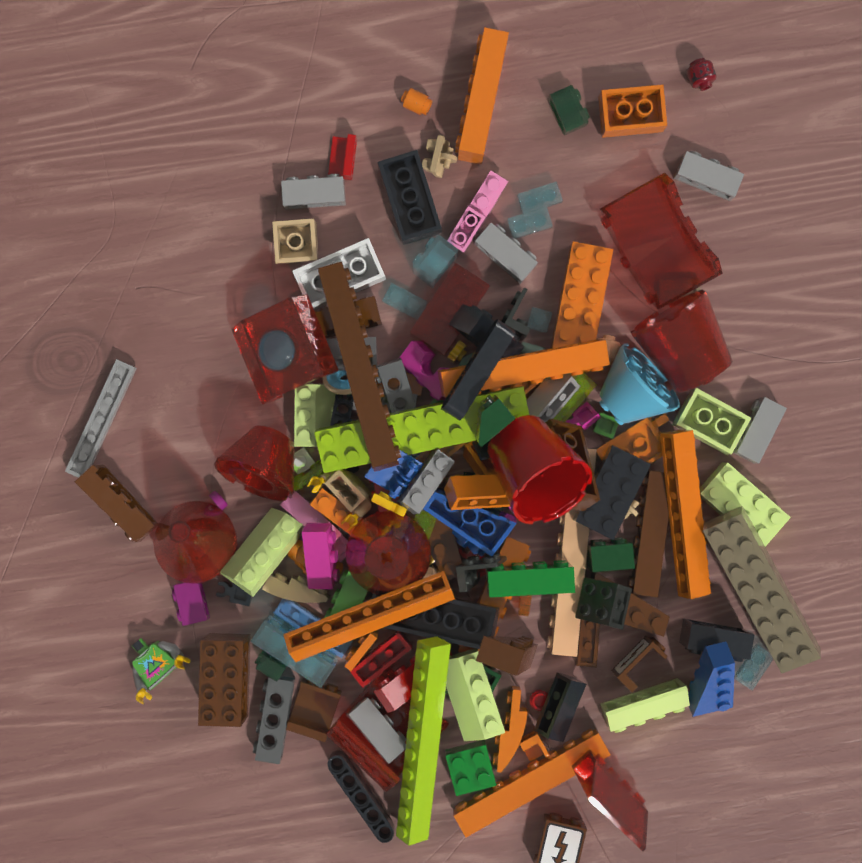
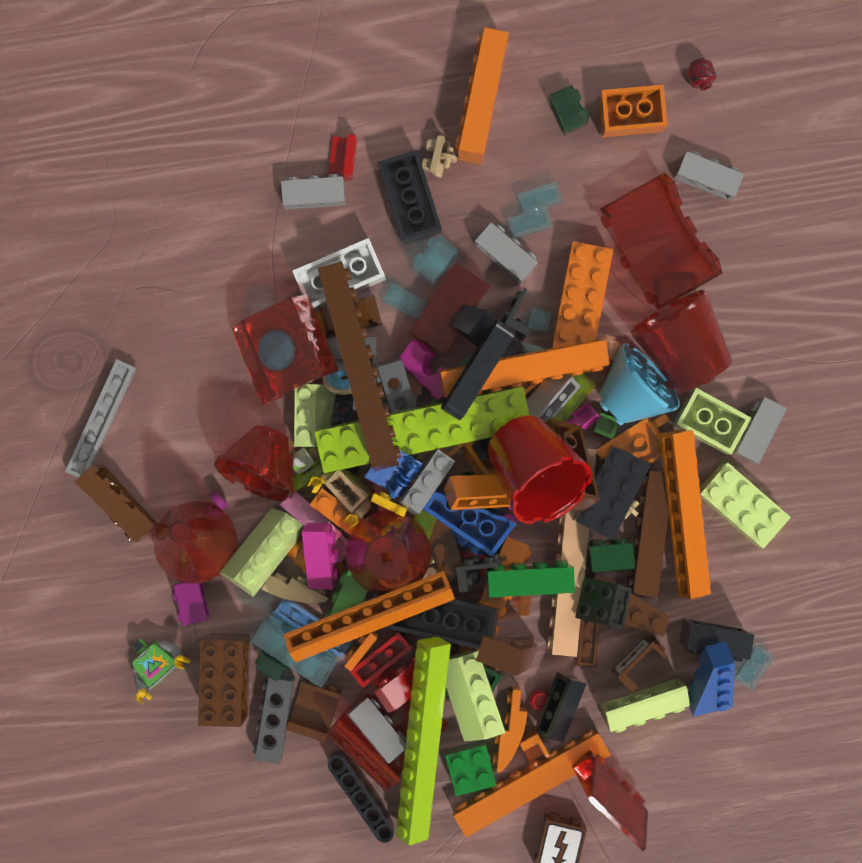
(236, 594): black plate -> none
(295, 241): tan slope -> none
(416, 101): orange brick -> none
(458, 352): yellow plate -> none
(477, 211): bright pink slope -> none
(492, 418): dark green slope -> none
(762, 590): dark tan brick -> none

